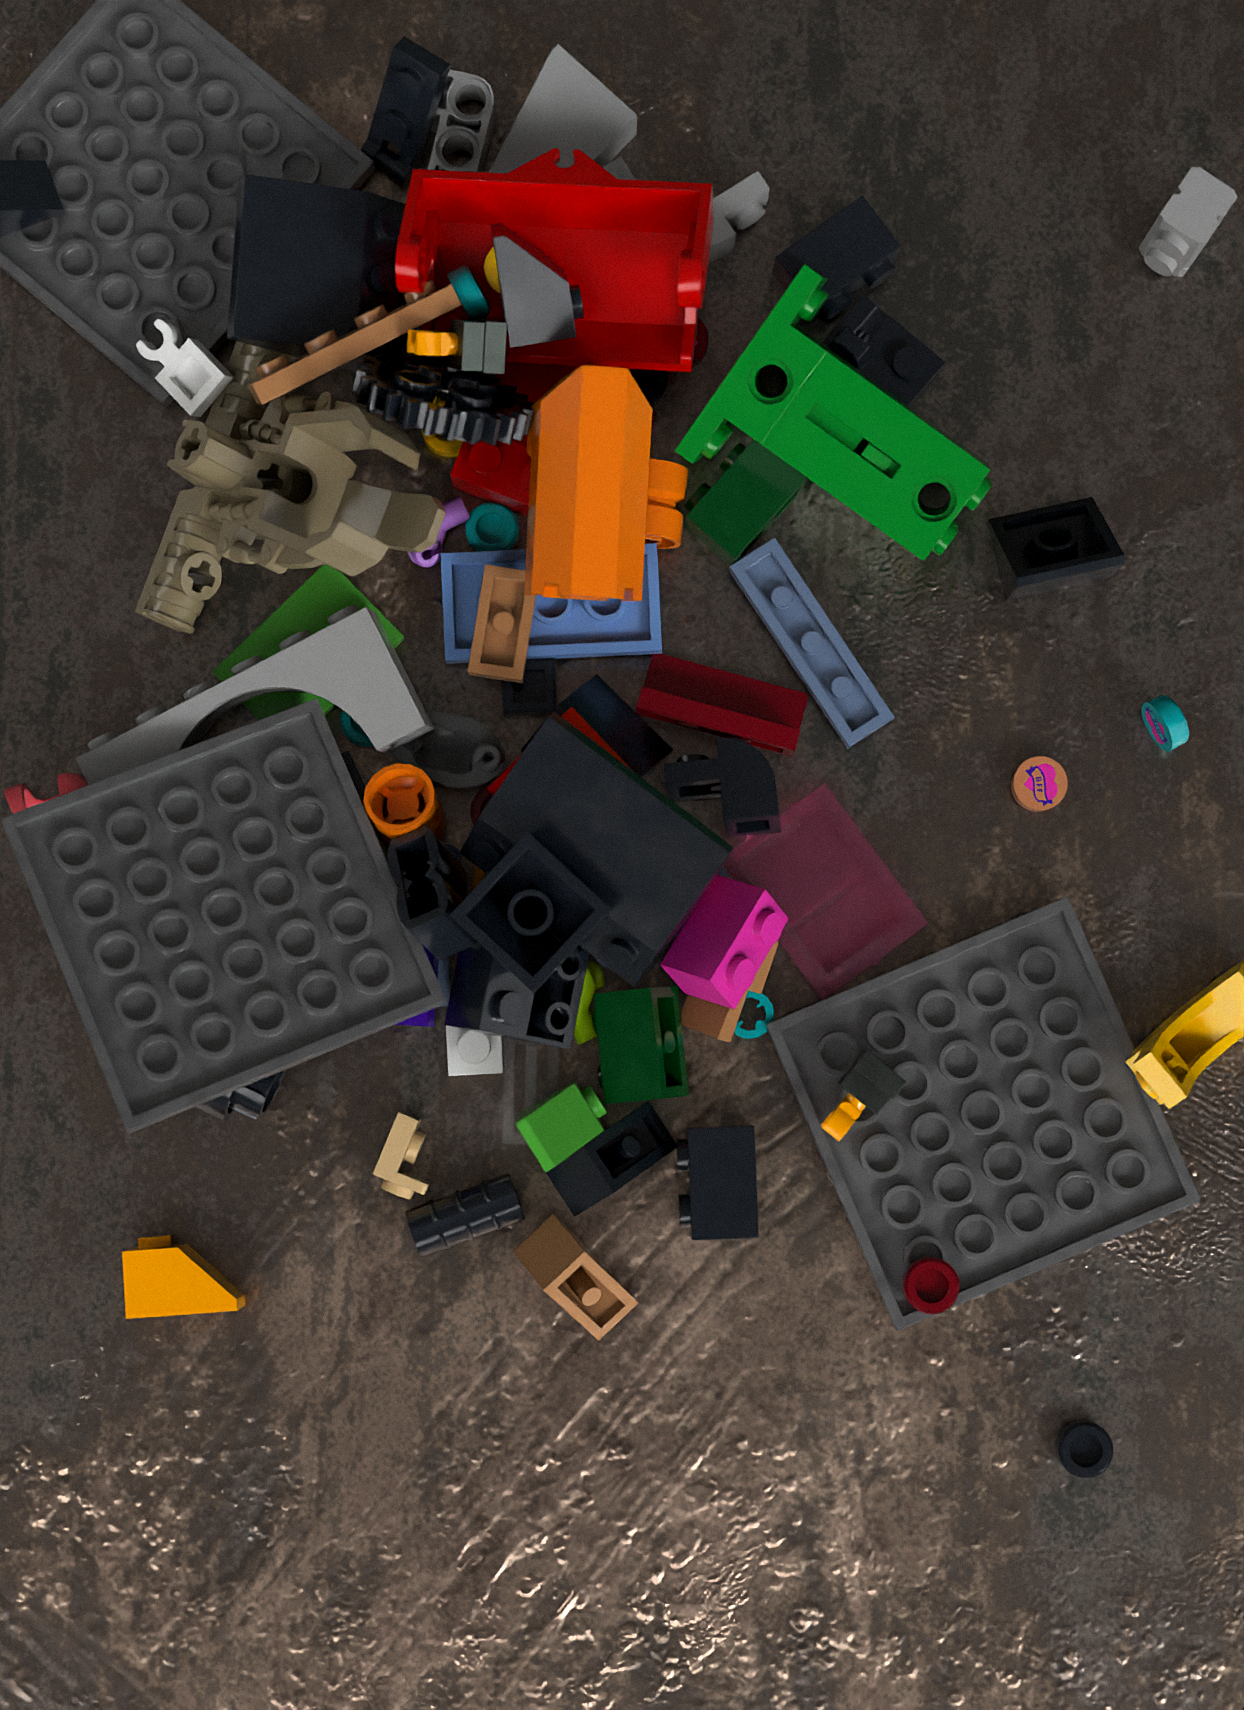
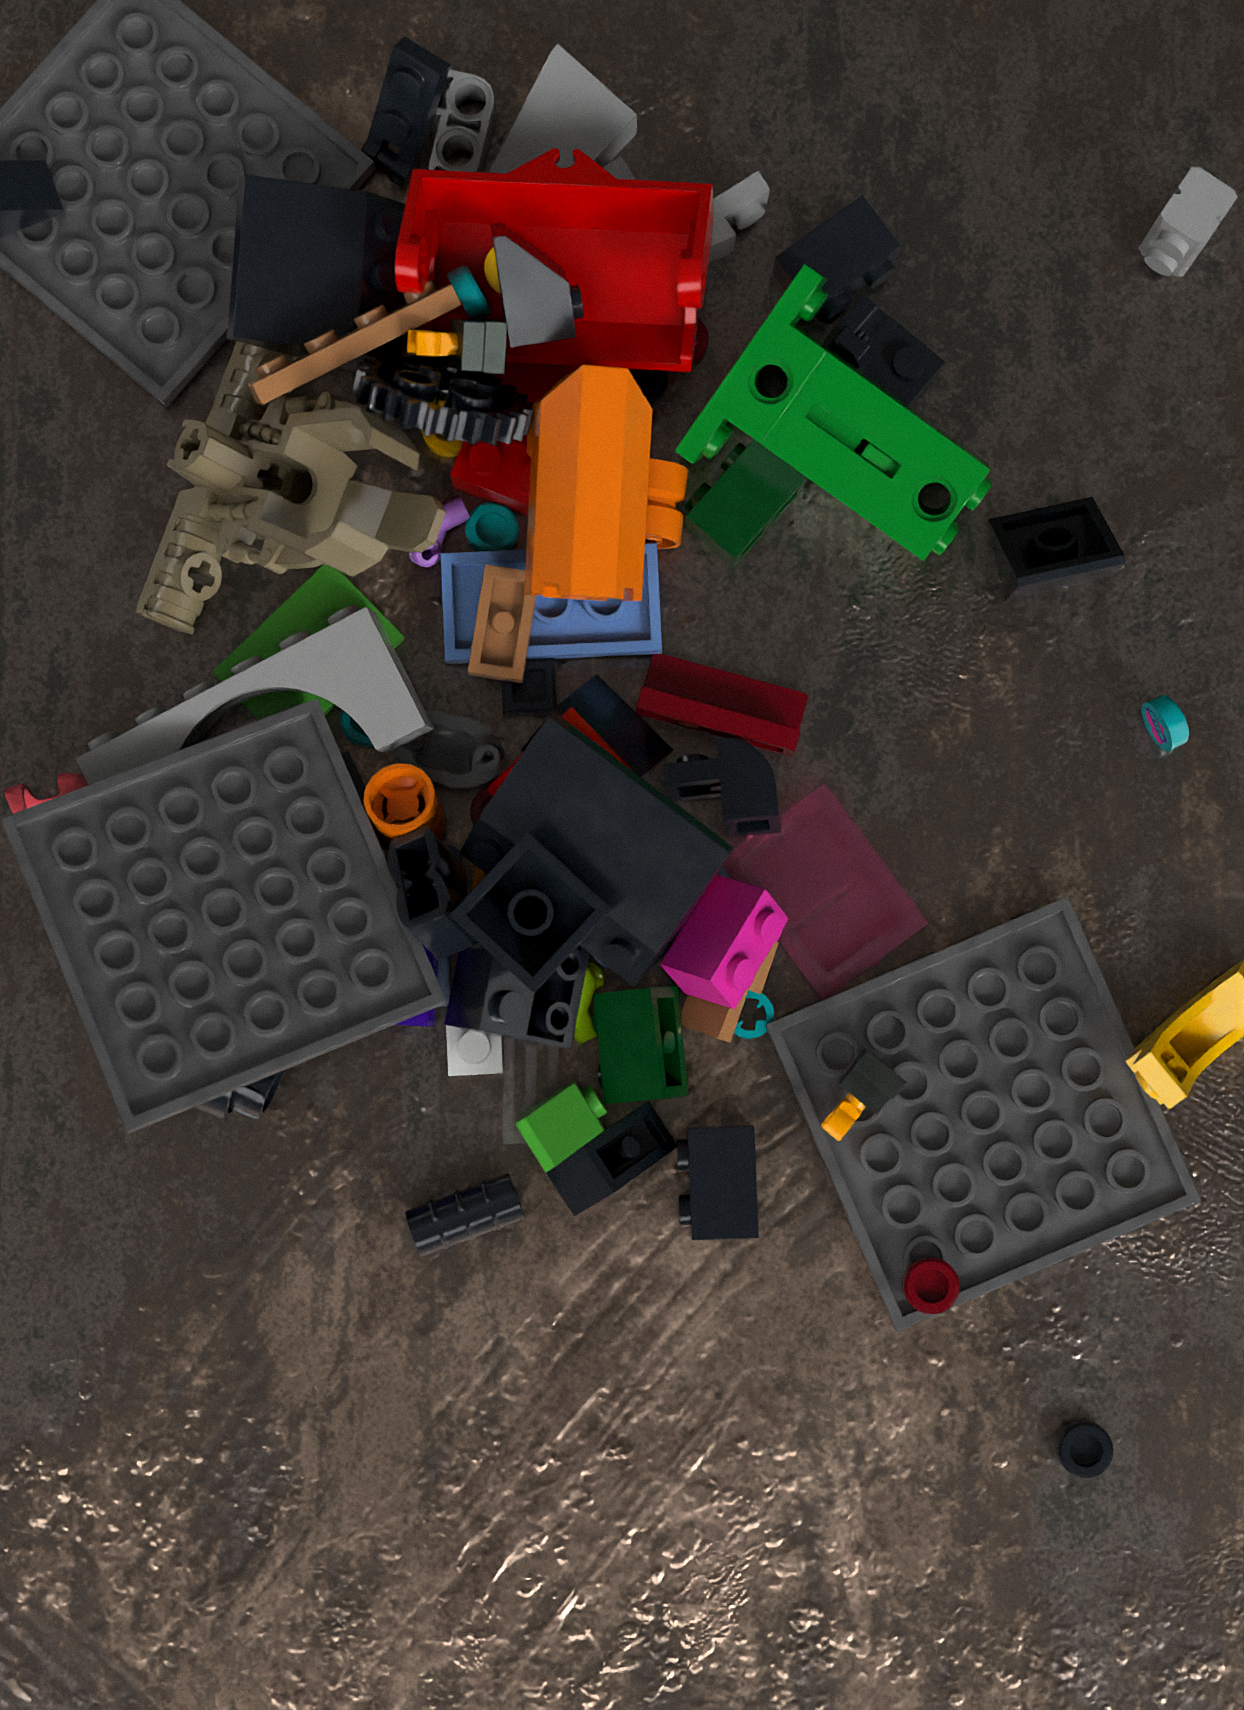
(173, 1281): light orange slope -> none
(189, 371): white plate -> none
(402, 1145): tan bracket -> none
(575, 1277): medium nougat slope -> none
(811, 643): sand blue plate -> none
(1039, 784): nougat tile -> none

